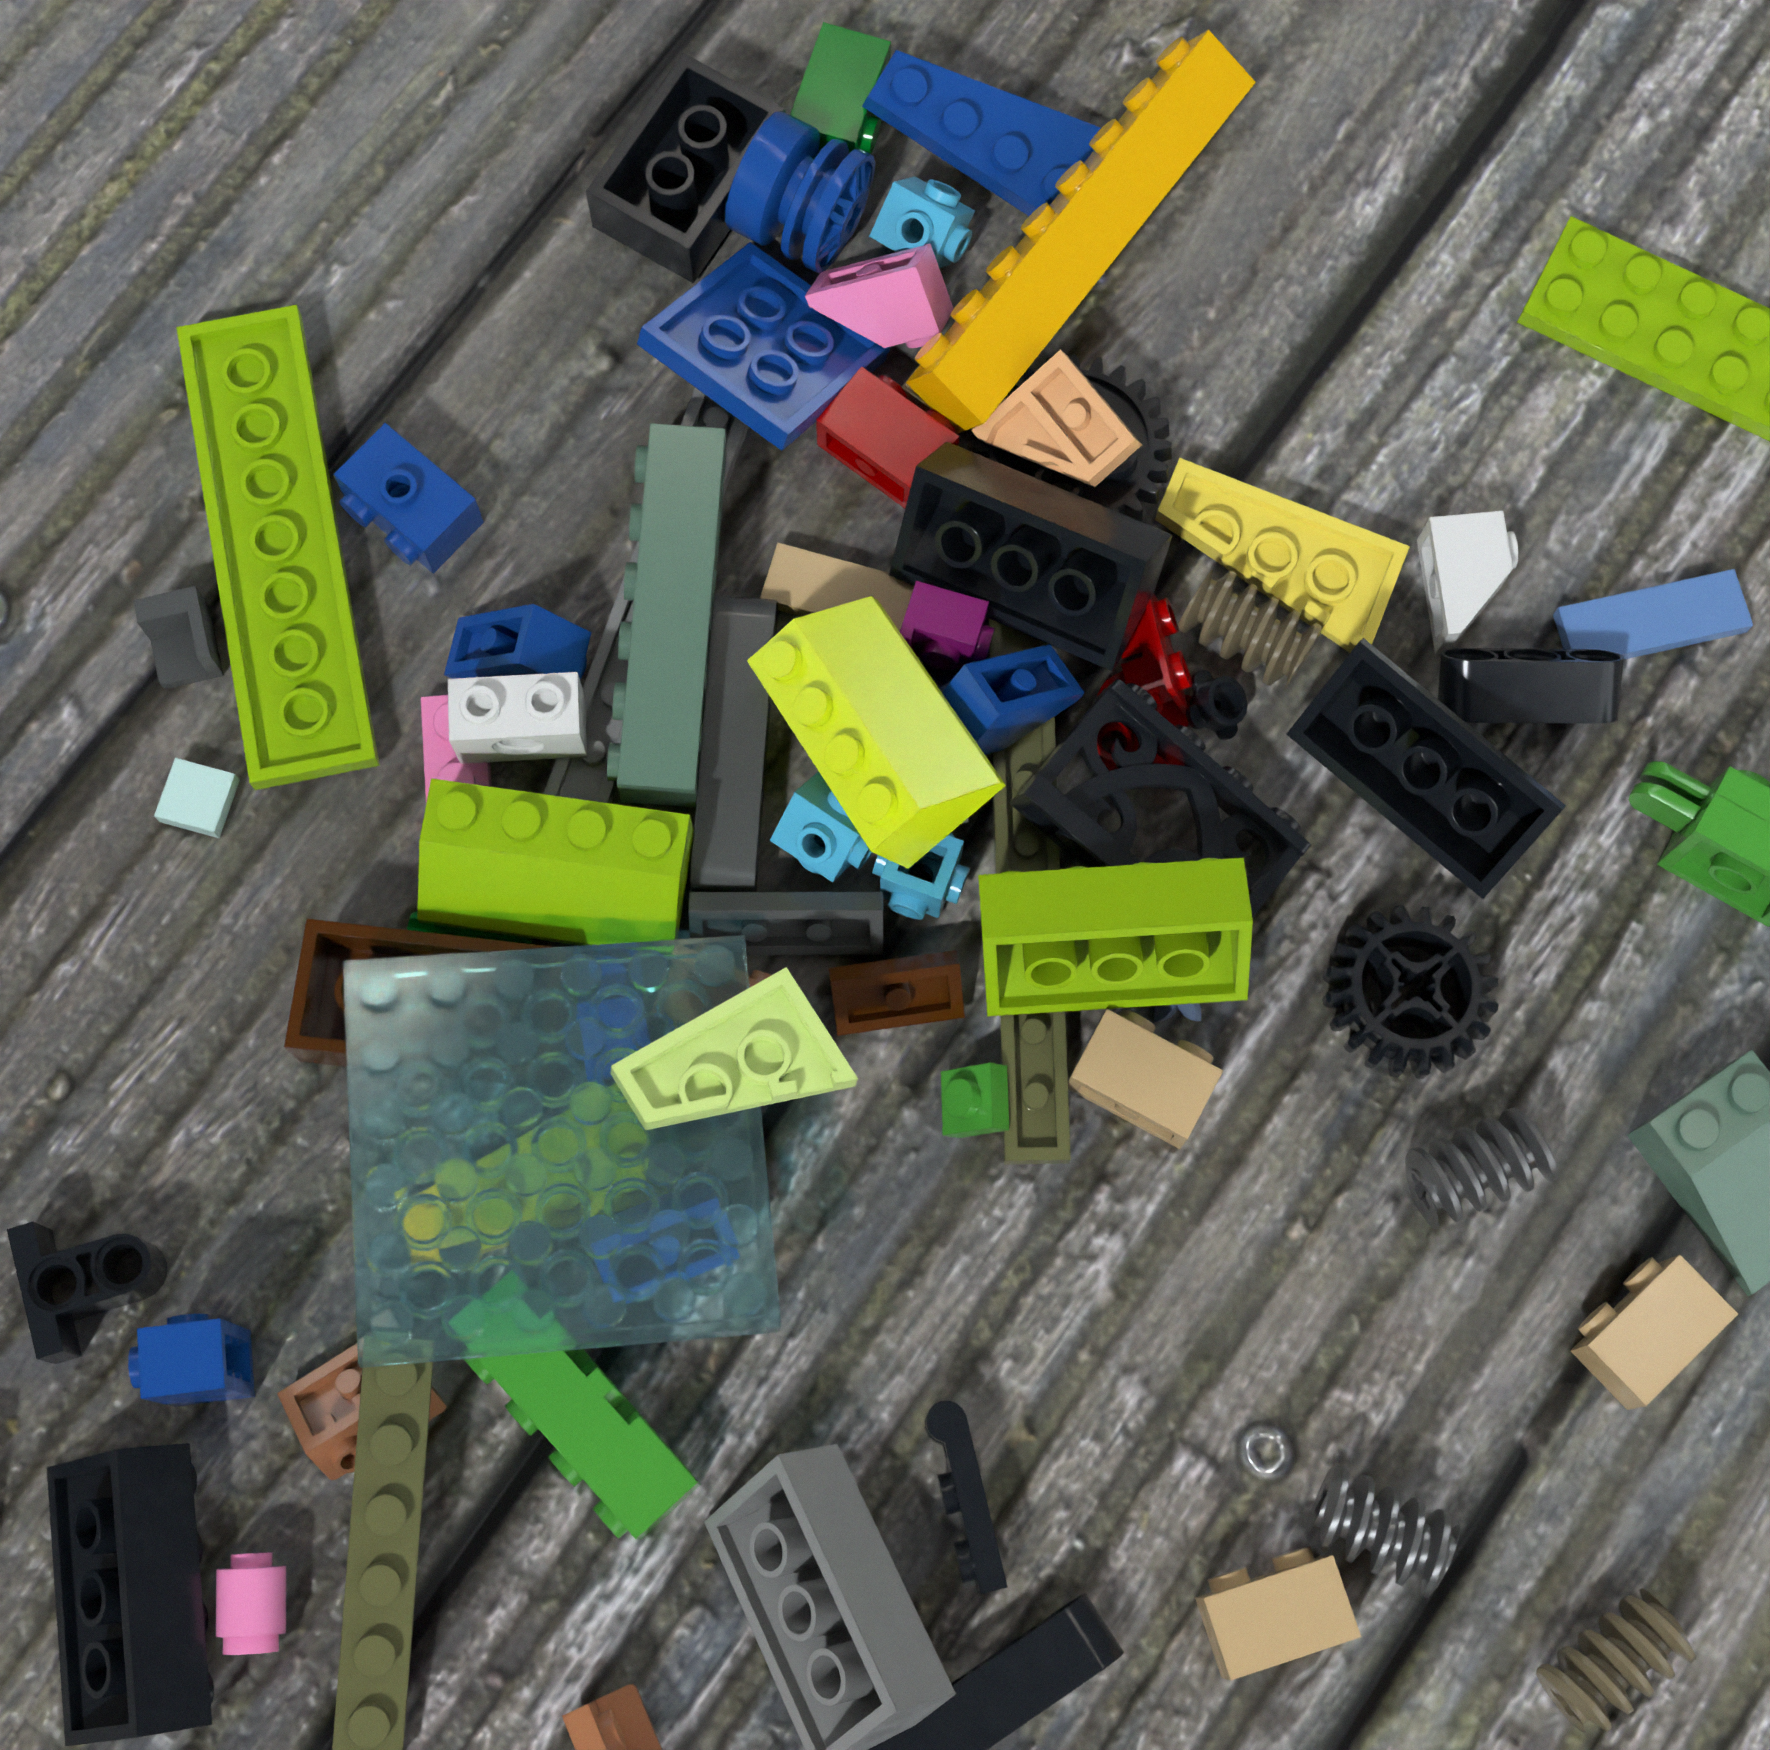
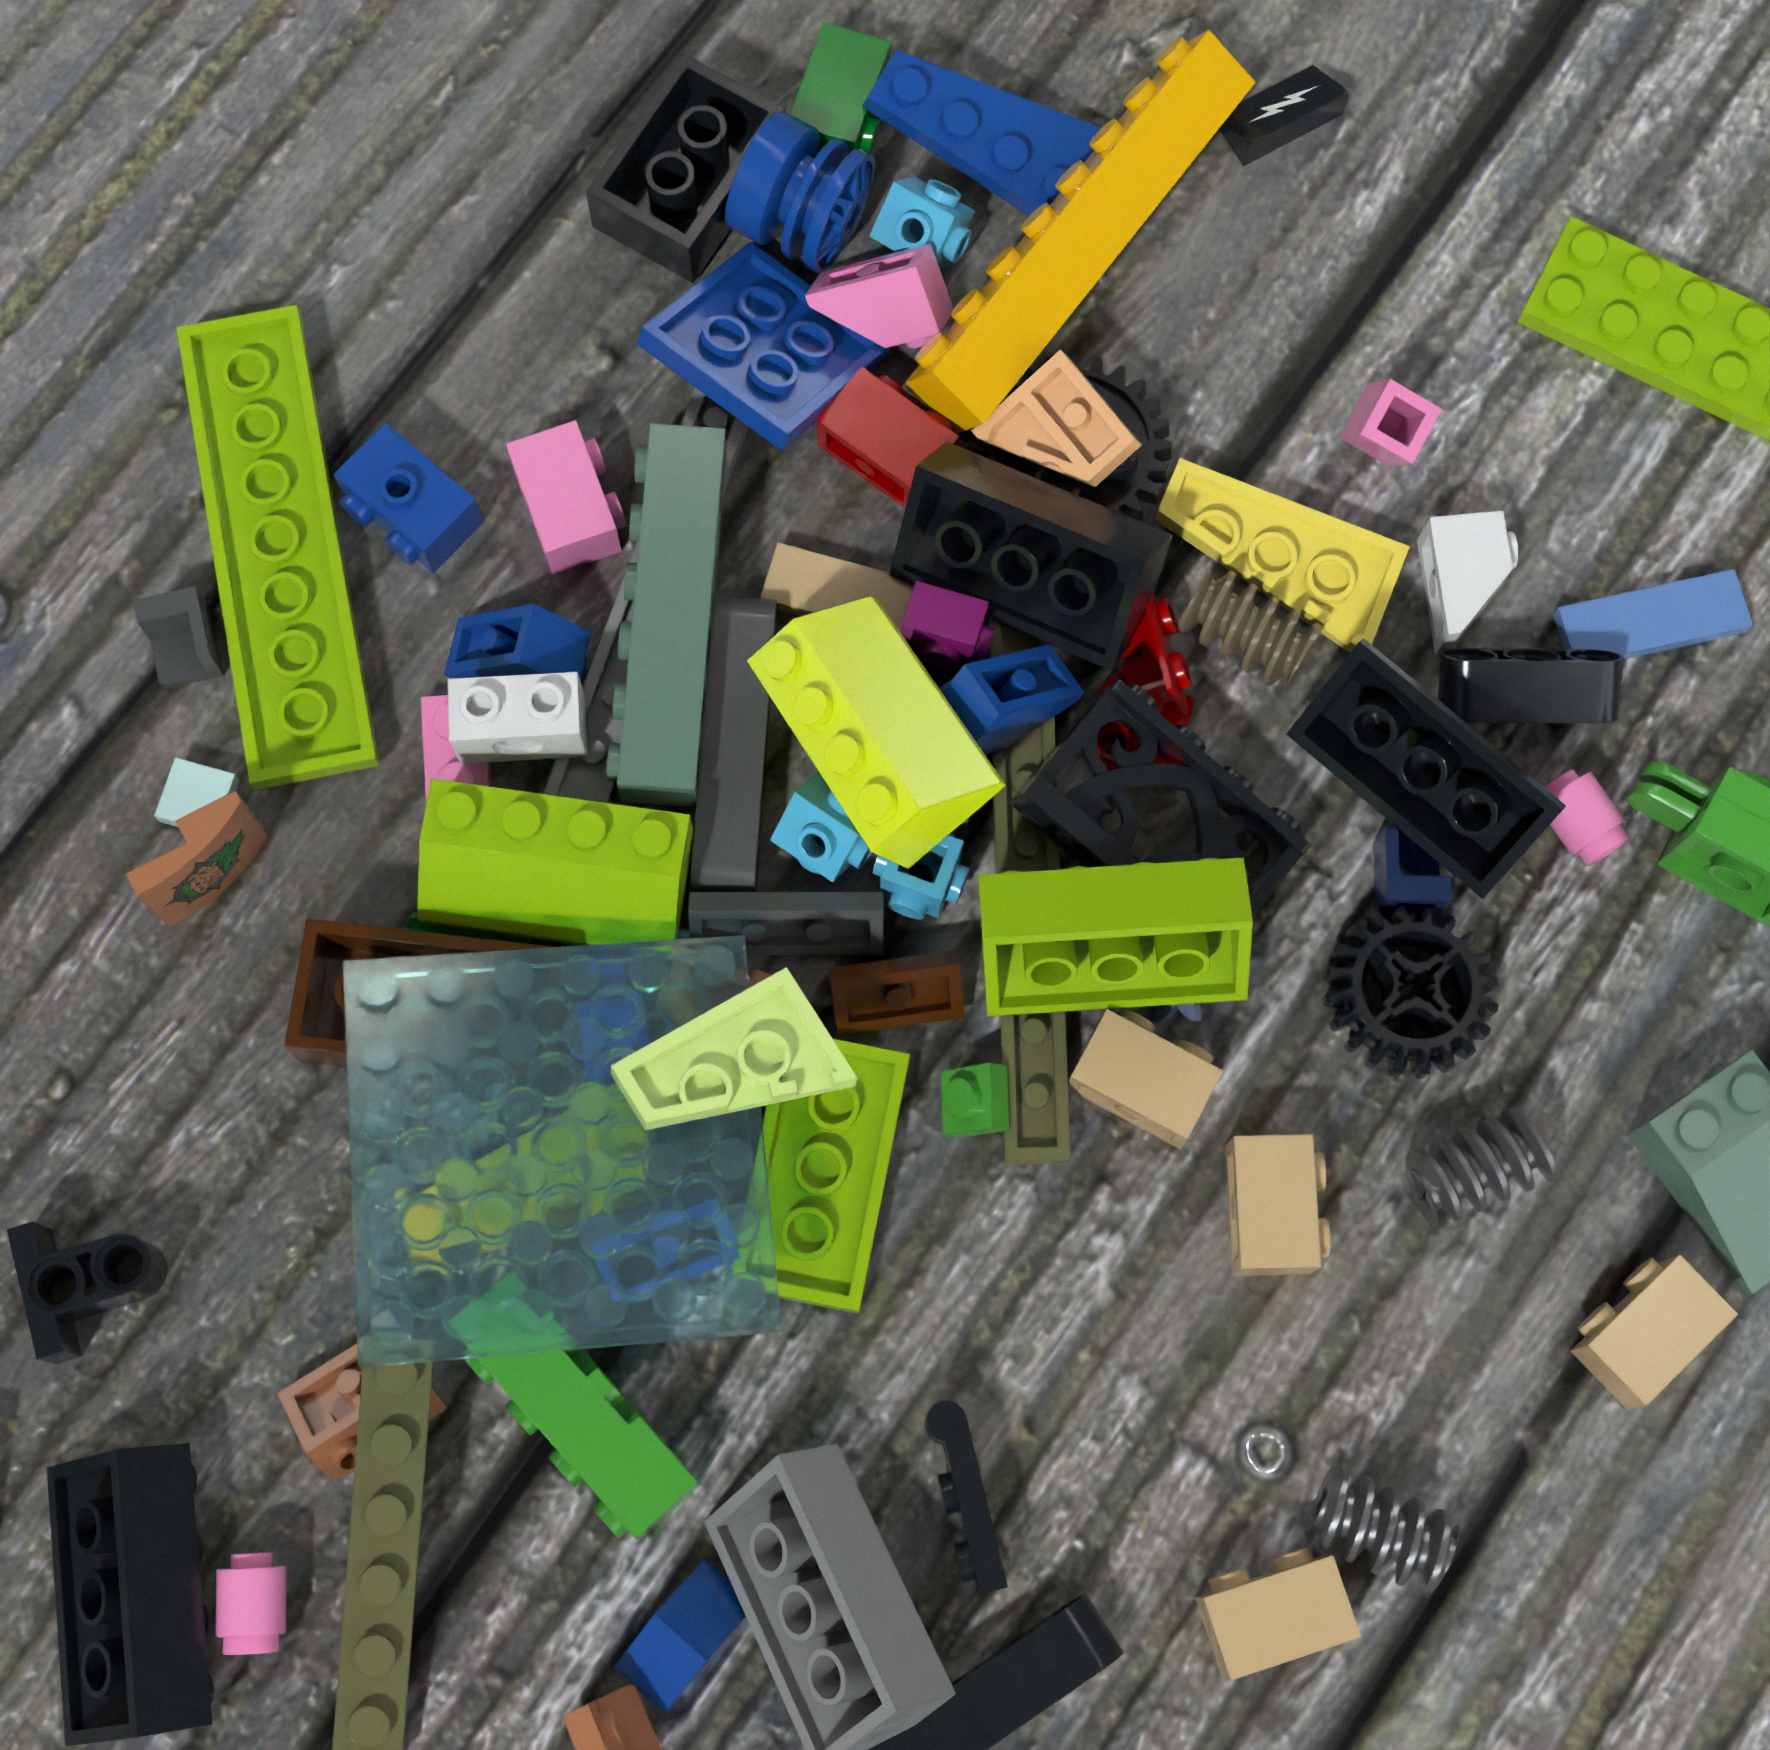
(192, 1361): blue brick -> none
(217, 850): none -> nougat slope
(565, 496): none -> bright pink brick
(682, 1636): none -> blue slope
(829, 1178): none -> lime plate
(1216, 704): black plate -> none
(1275, 1205): none -> tan brick
(1283, 113): none -> black slope
(1390, 423): none -> bright pink brick
(1407, 876): none -> dark blue panel
(1590, 820): none -> bright pink brick
(1615, 1661): dark tan piece -> none

